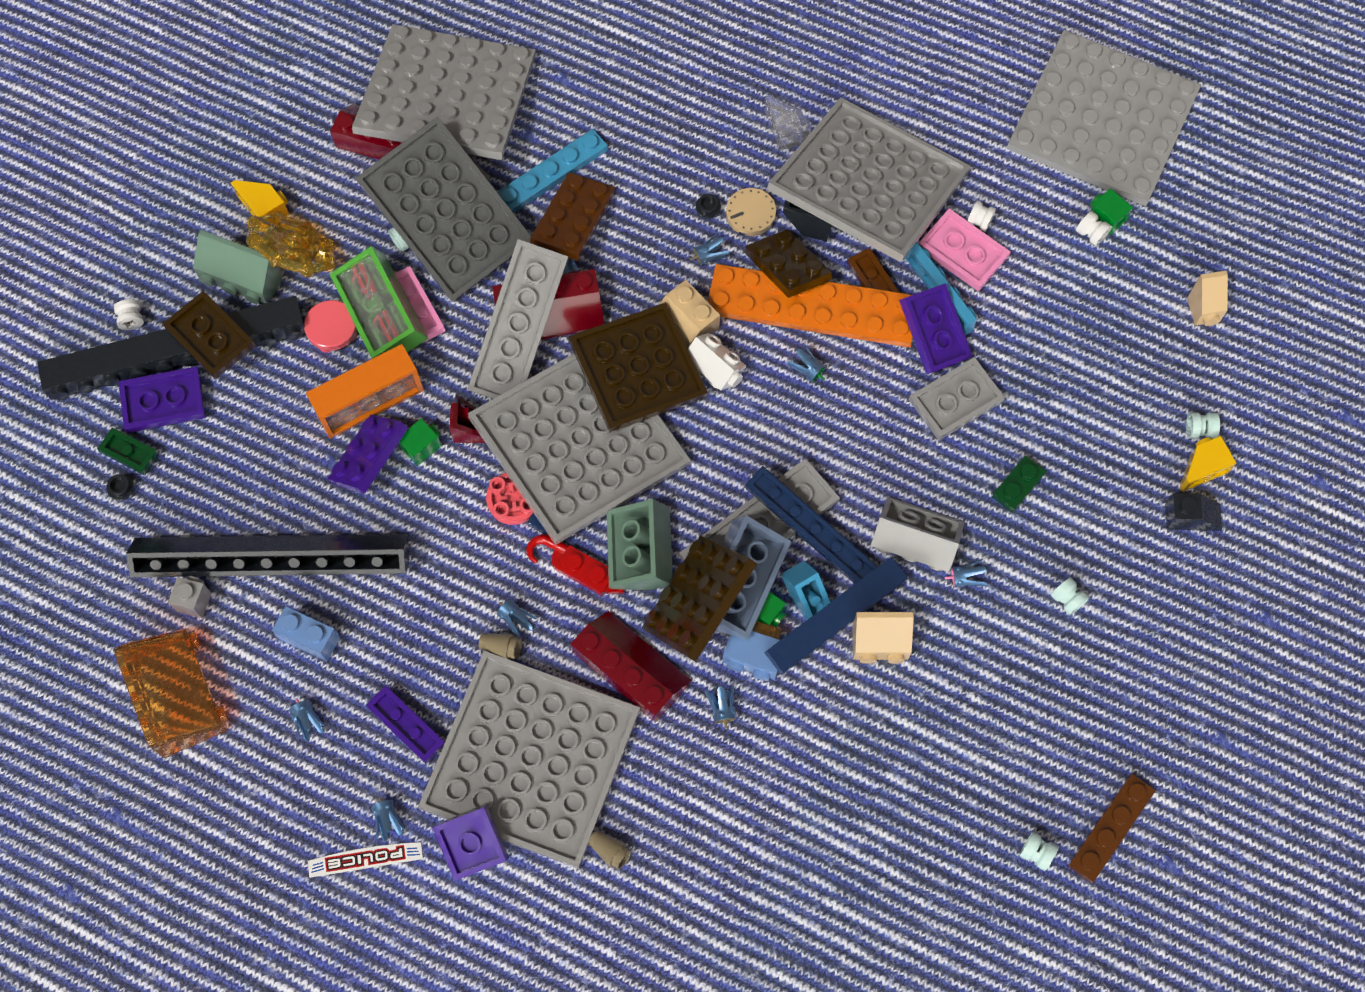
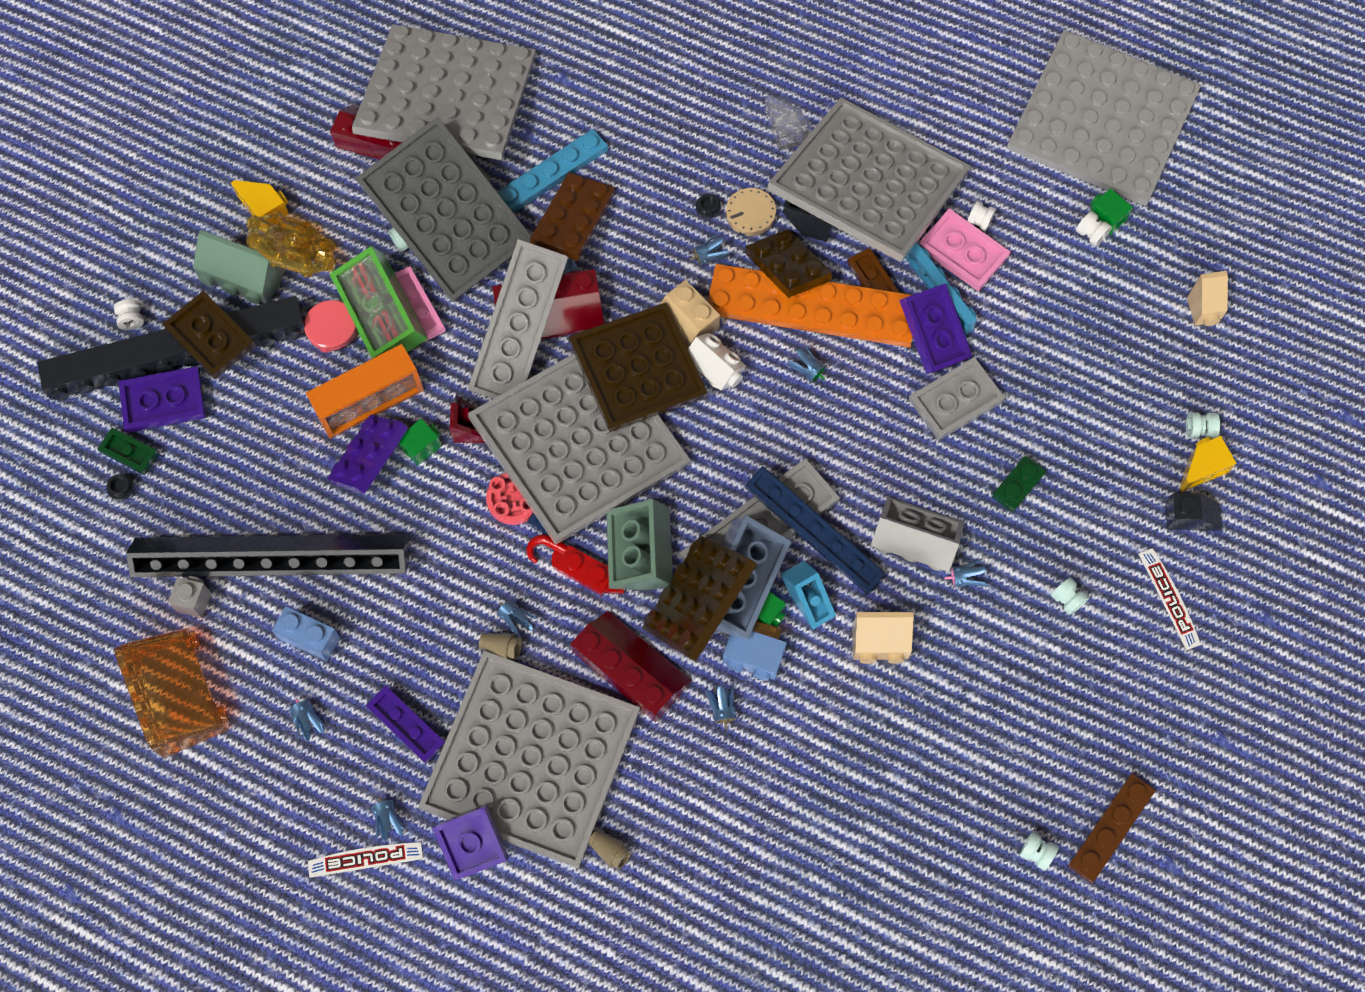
(835, 615): dark blue tile -> none
(1170, 599): none -> sticker

